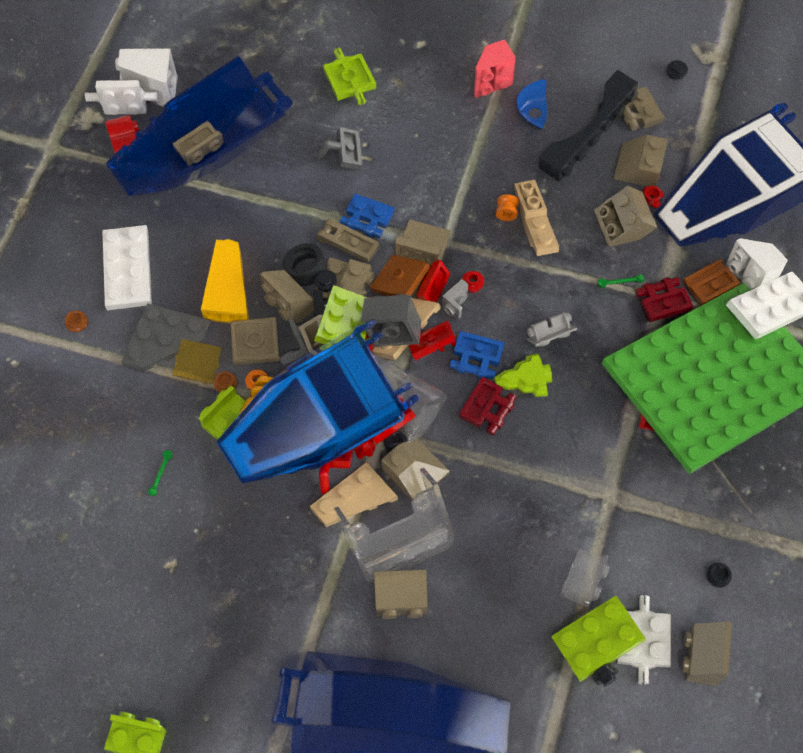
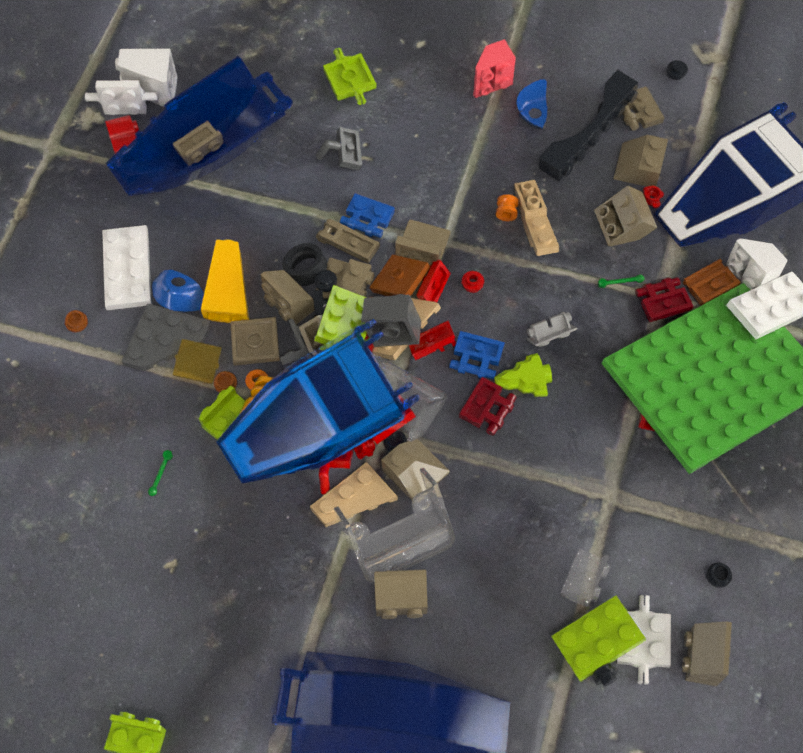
(179, 298): none -> blue piece
(454, 298): light grey bracket -> none

